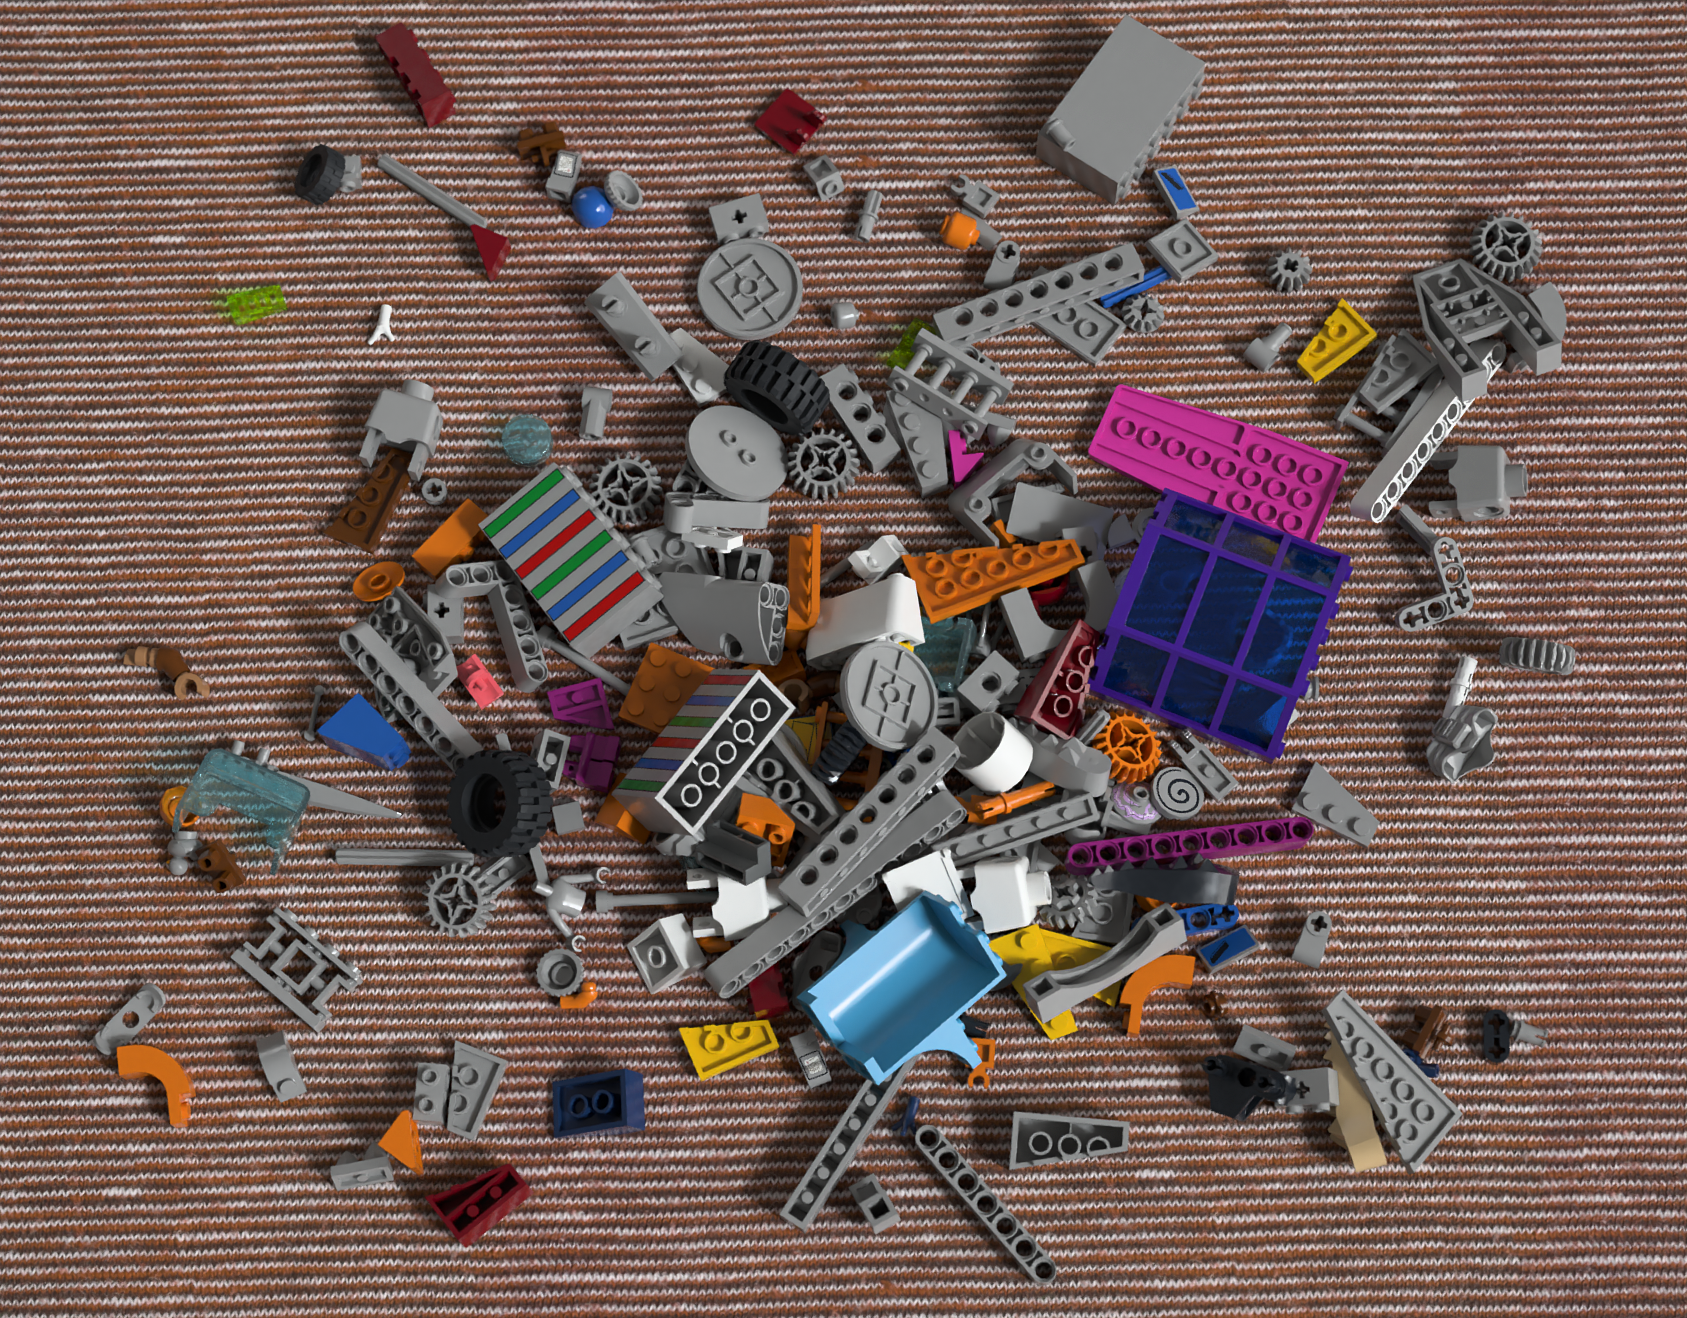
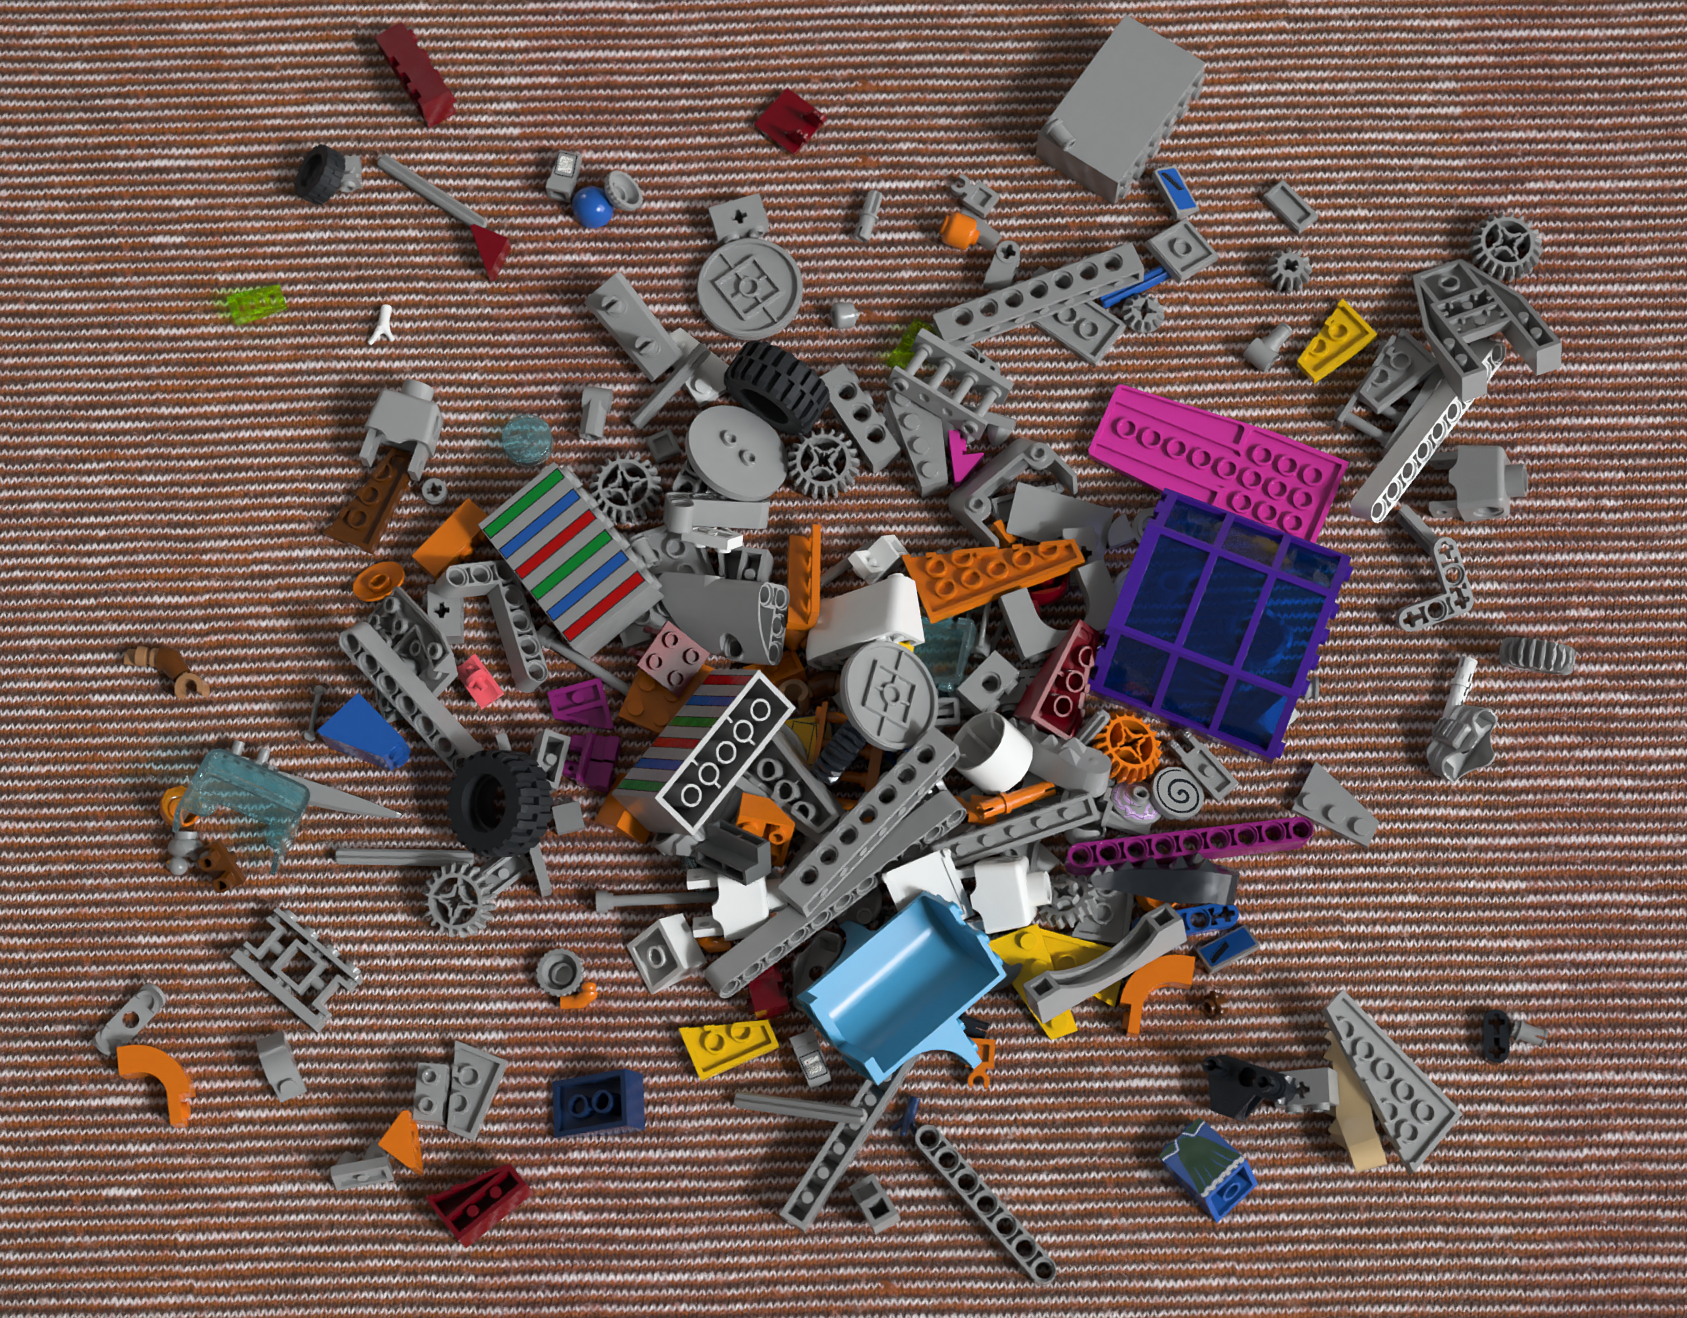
(543, 146): reddish brown hips -> none
(568, 900): light grey piece -> none
(663, 446): none -> light grey tile
(670, 386): none -> light grey axle
(670, 658): none -> plate
(800, 1108): none -> light grey axle
(824, 177): light grey bracket -> none
(1055, 1138): light grey wedge -> none
(1208, 1169): none -> slope
(1264, 1049): light grey plate -> none
(1290, 207): none -> light grey tile
(1312, 944): light grey piece -> none
(1429, 1069): dark blue arm -> none
(1433, 1033): reddish brown hips -> none
(1551, 309): light grey arch -> none

